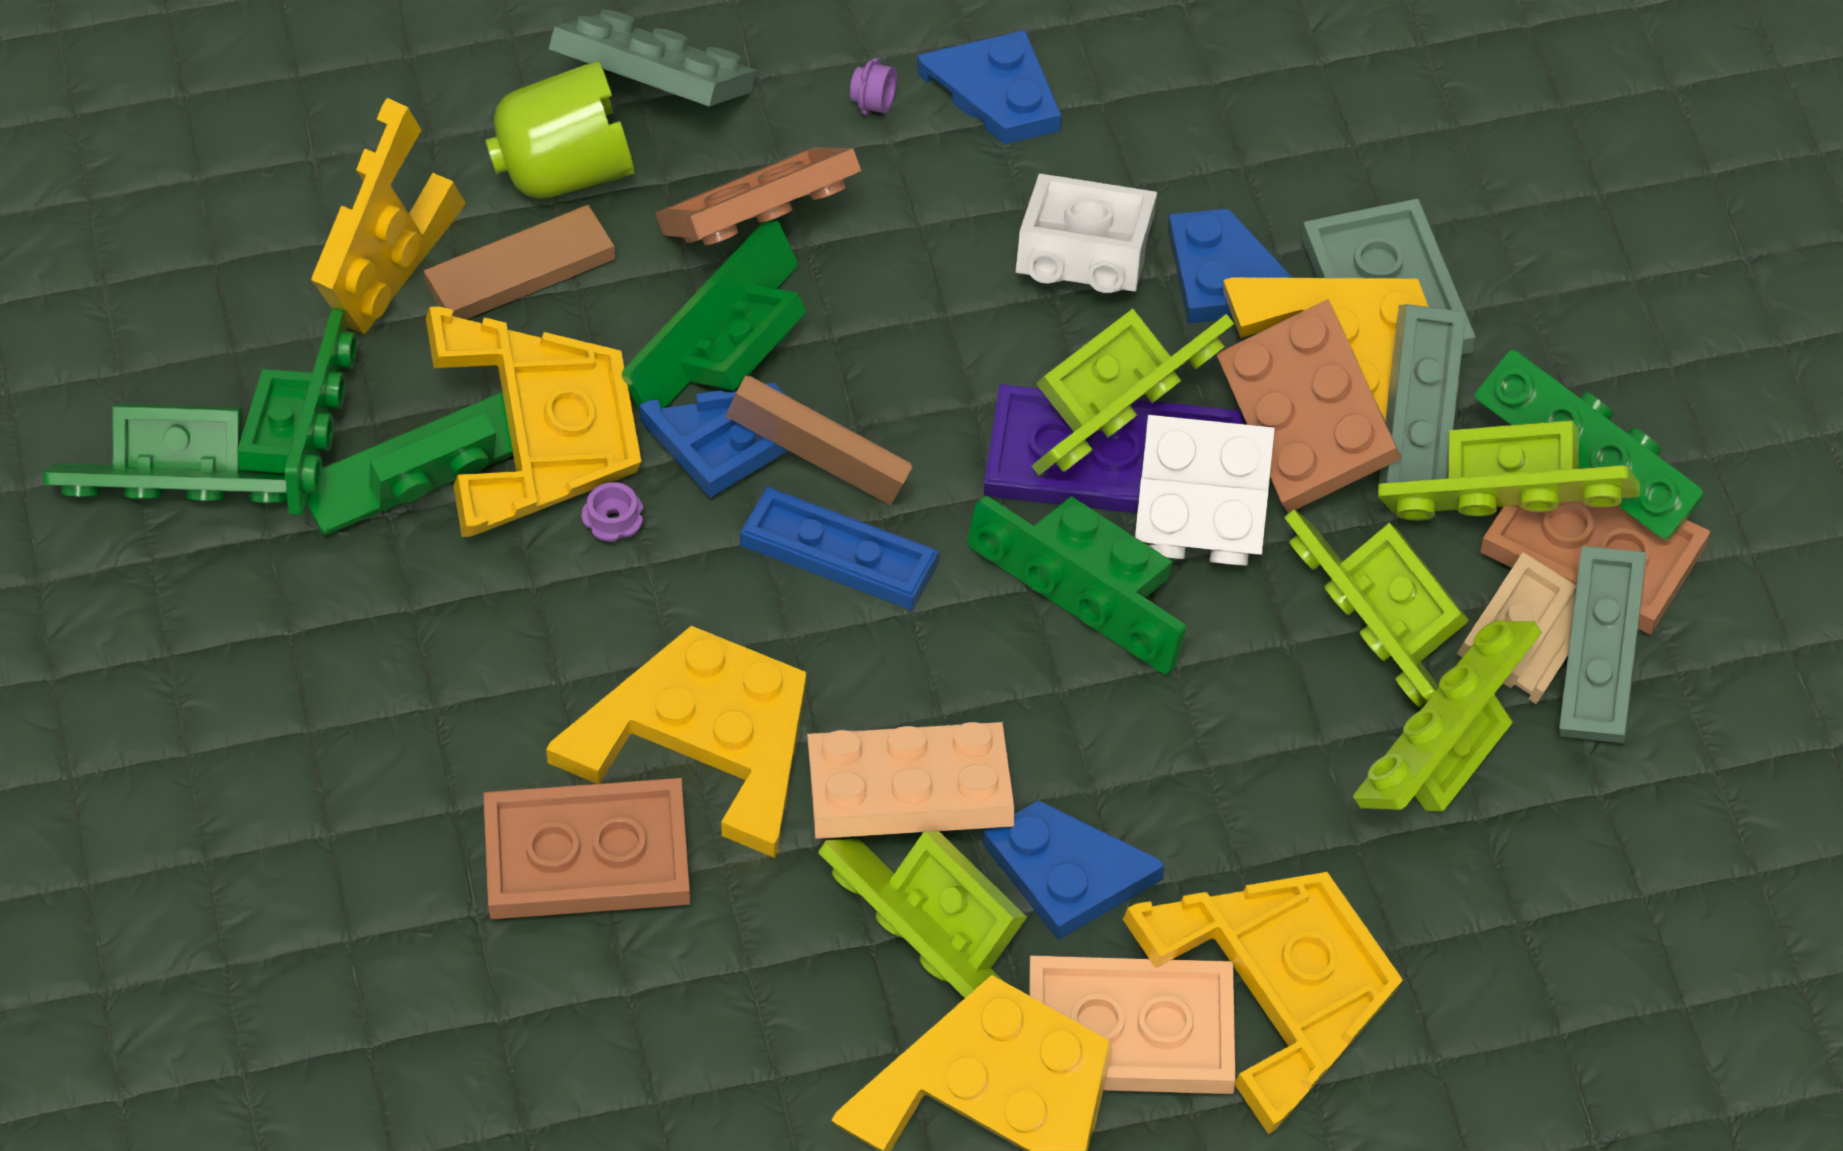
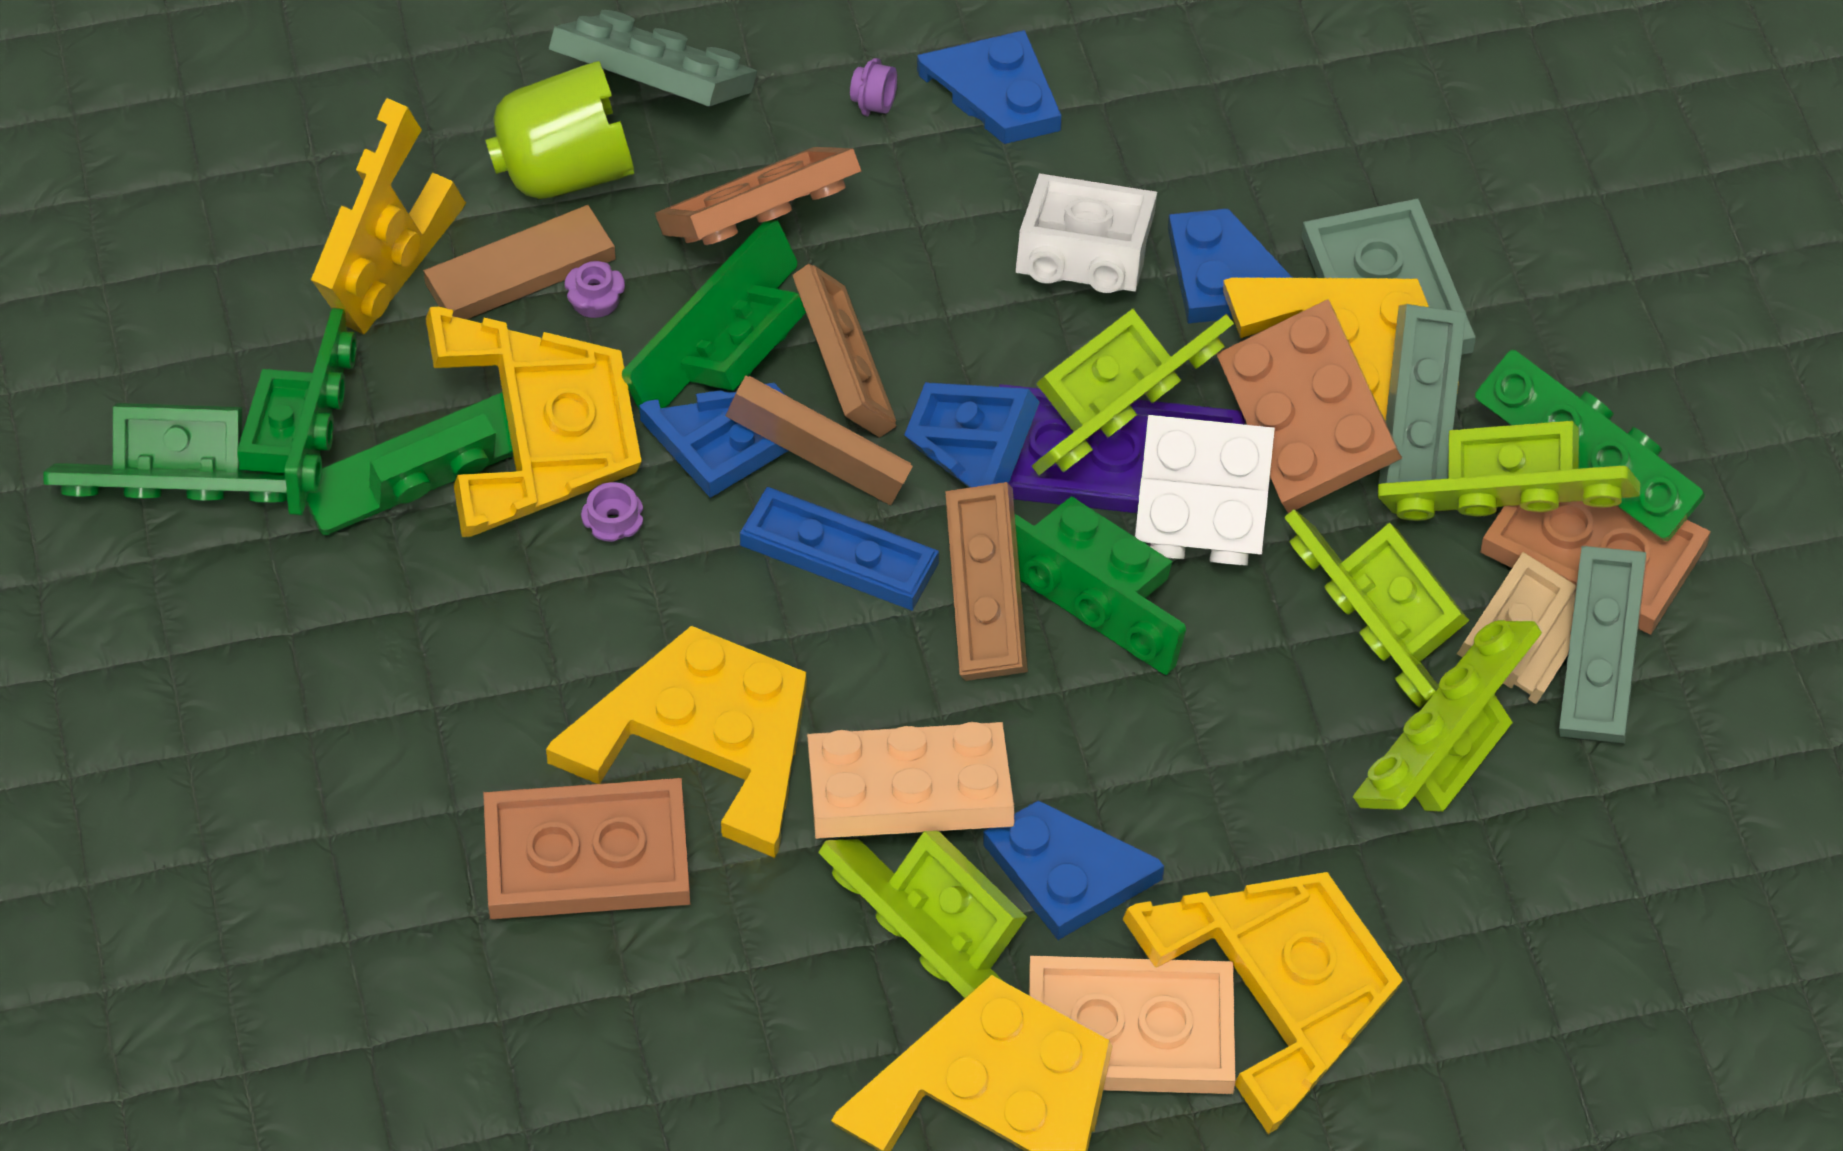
(598, 299): none -> medium lavender plate
(845, 350): none -> medium nougat tile
(972, 429): none -> blue wing
(986, 581): none -> medium nougat tile

